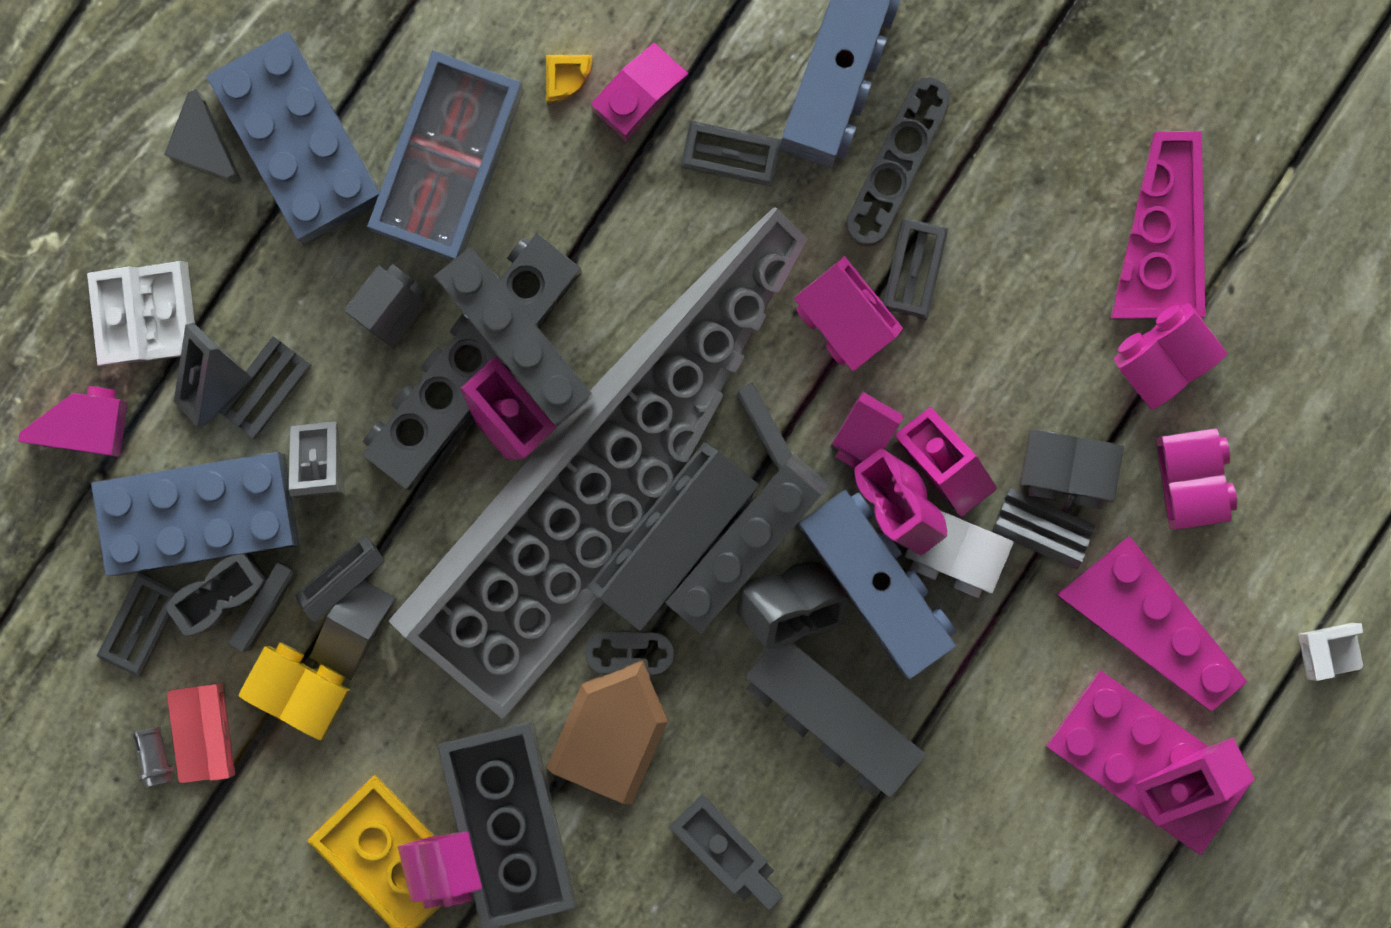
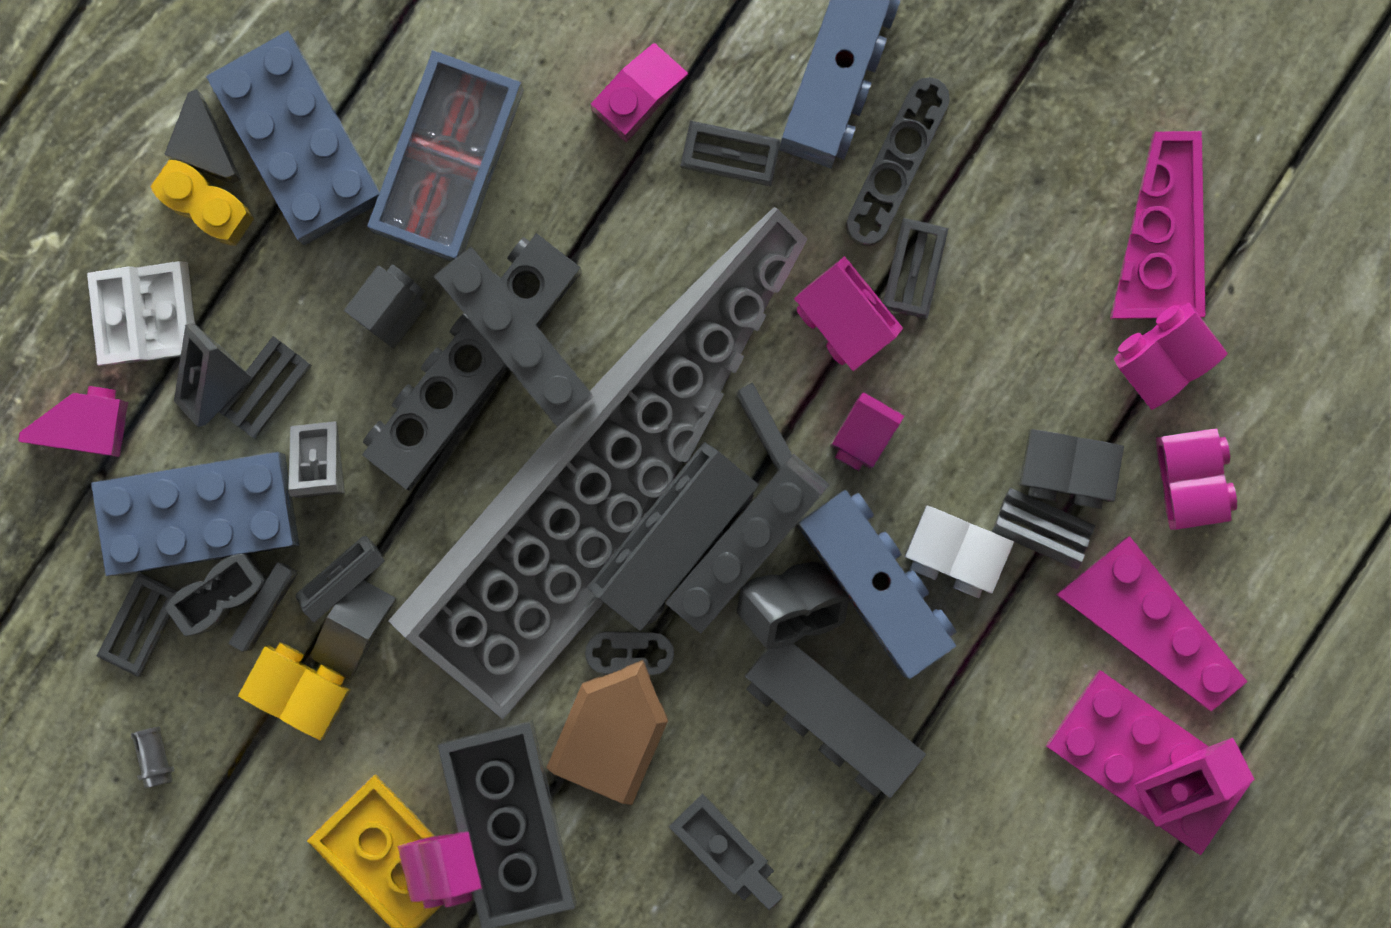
(201, 733): coral panel -> none
(208, 206): none -> yellow brick
(505, 411): dark pink slope -> none
(566, 75): yellow tile -> none
(900, 502): dark pink brick -> none
(946, 461): dark pink slope -> none
(1331, 651): white panel -> none

